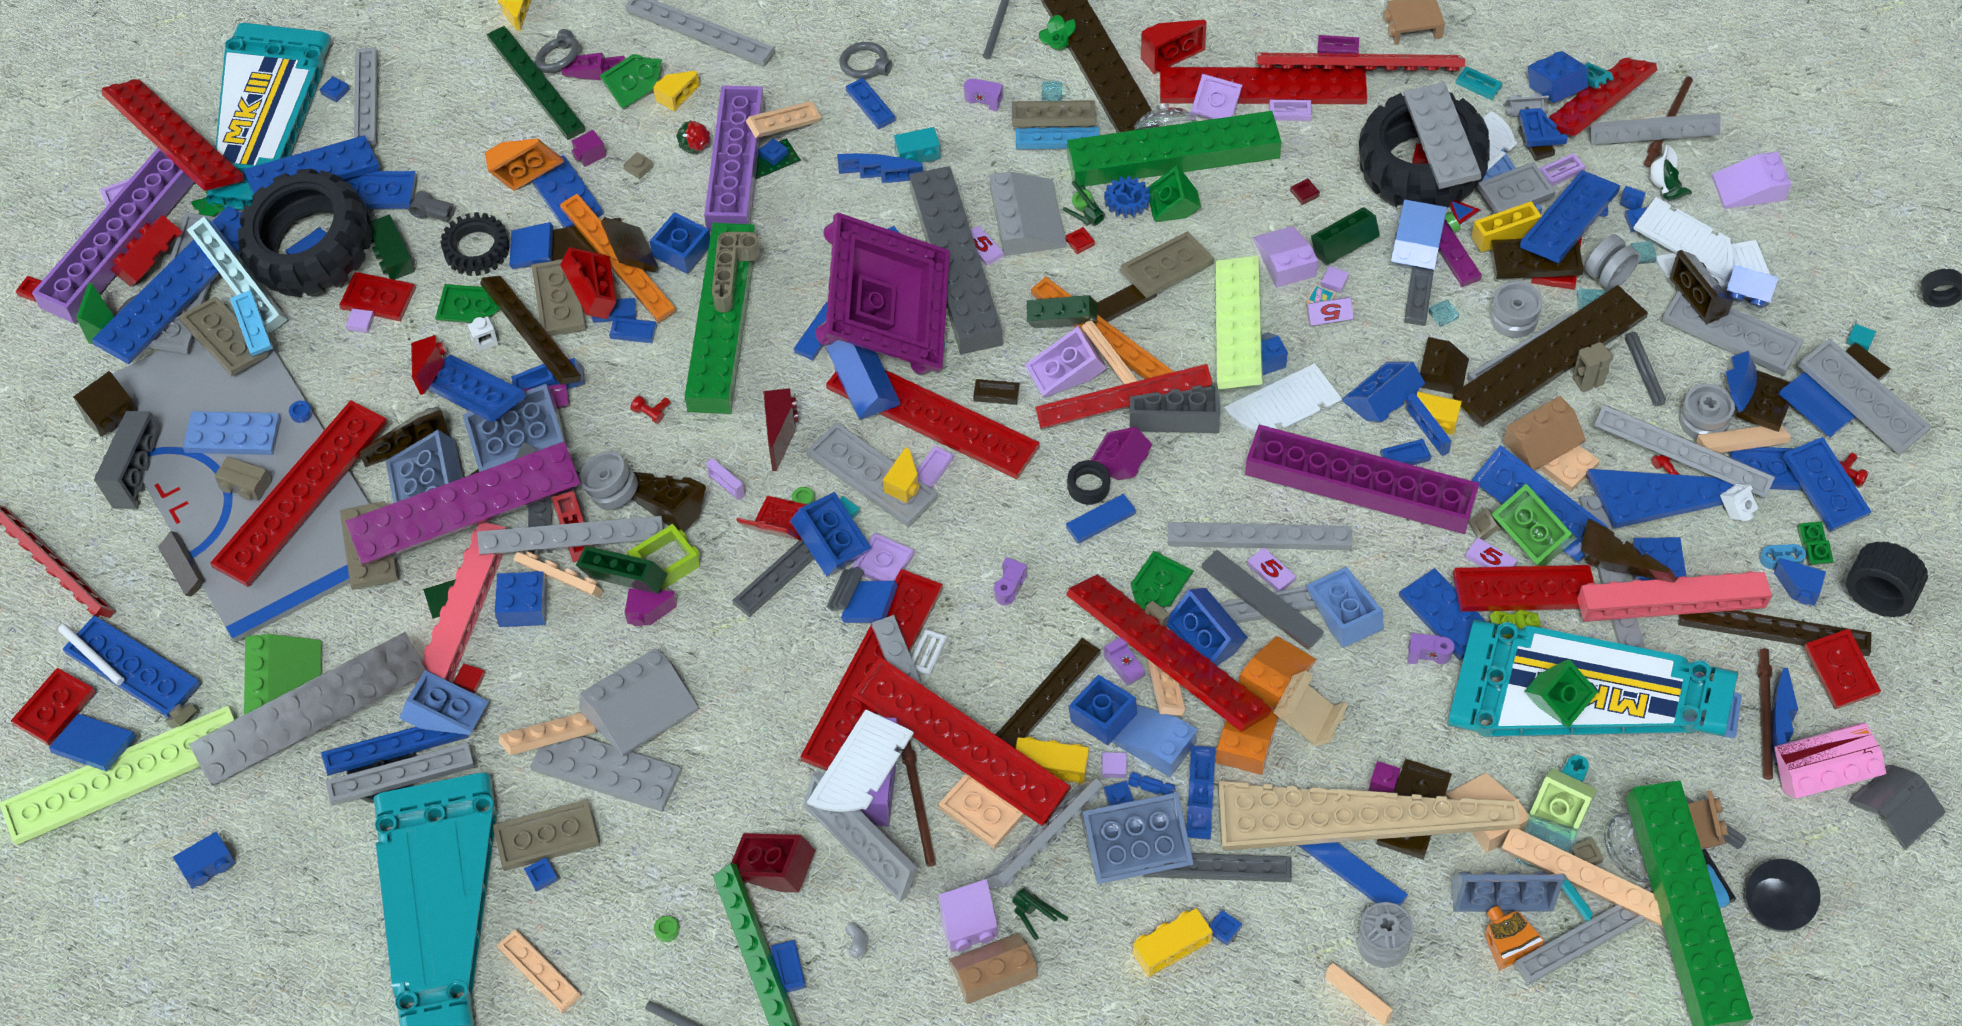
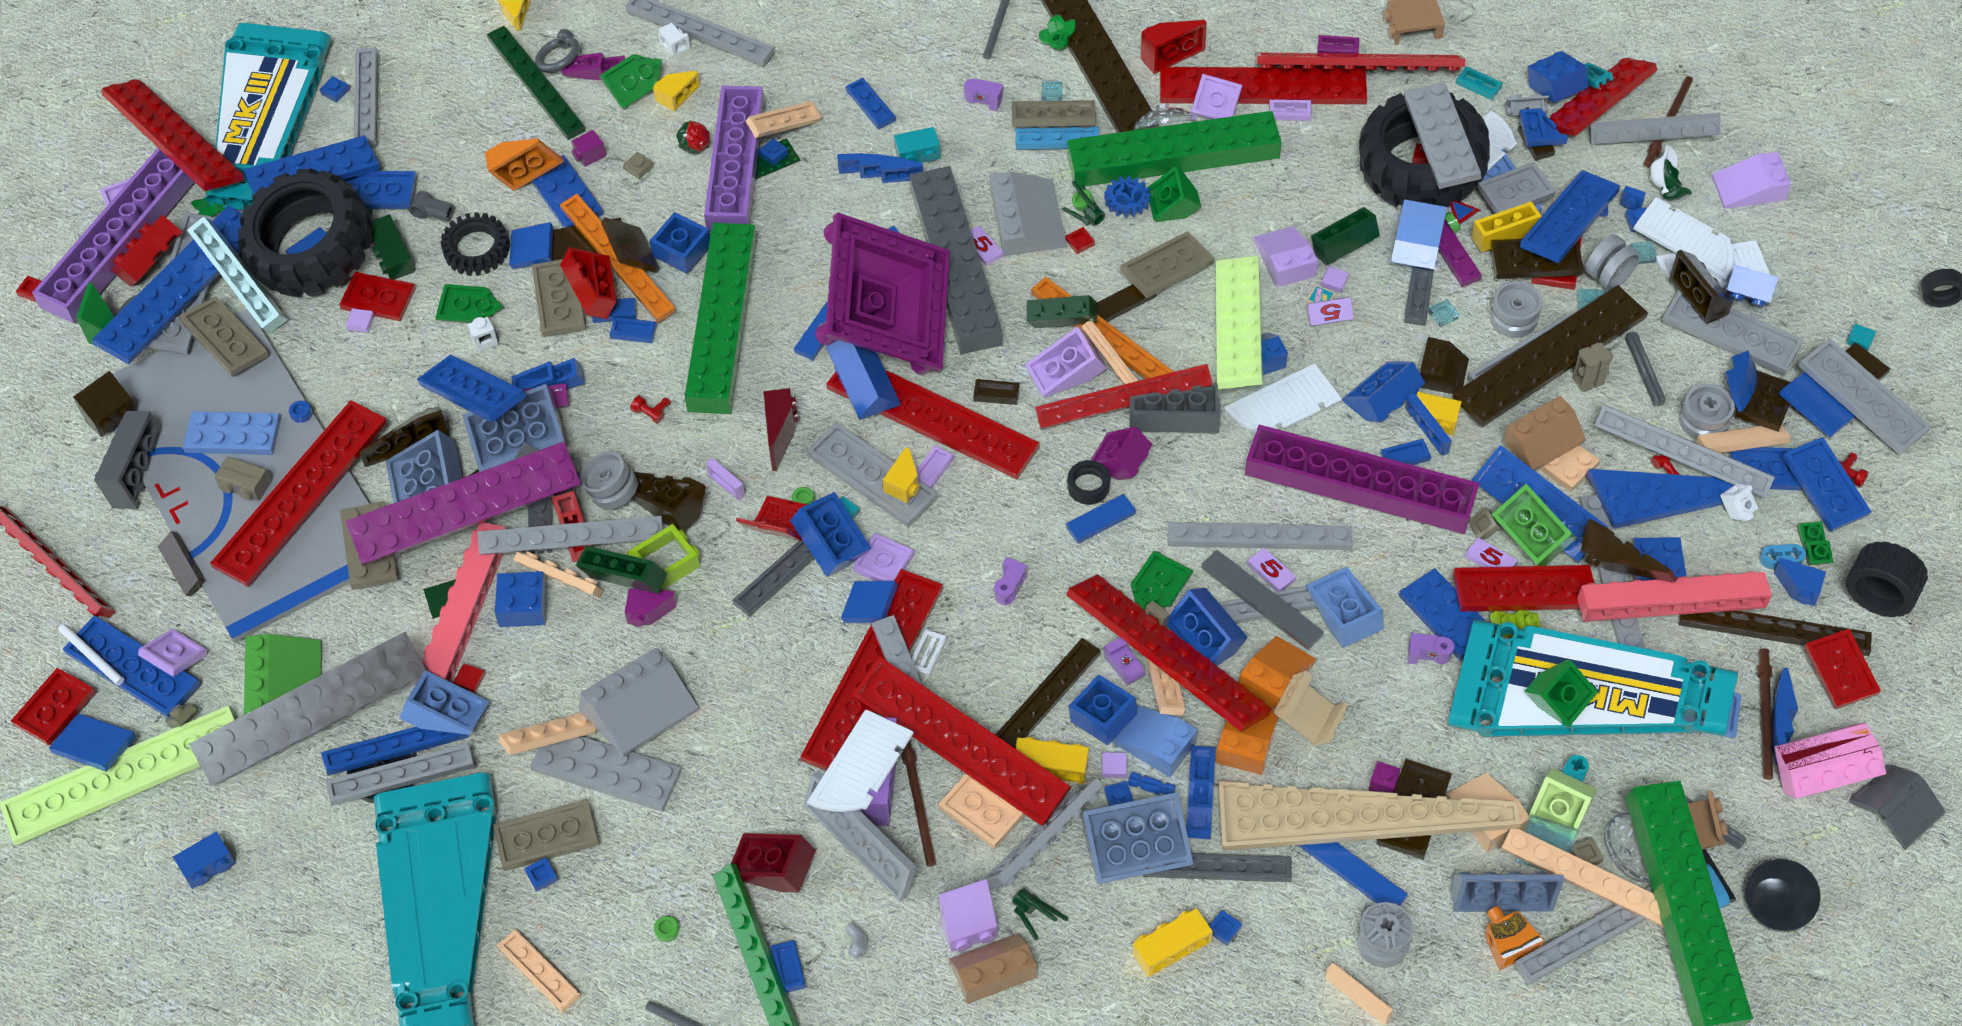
(172, 652): none -> lavender tile
(251, 323): medium azure plate -> none
(427, 361): red slope -> none
(530, 330): dark brown tile -> none
(673, 40): none -> white brick
(731, 249): dark tan beam -> none
(844, 589): dark grey tile -> none
(881, 65): dark grey piece -> none
(1305, 191): dark red tile -> none
(1564, 172): lavender tile -> none
(1576, 899): teal tile -> none

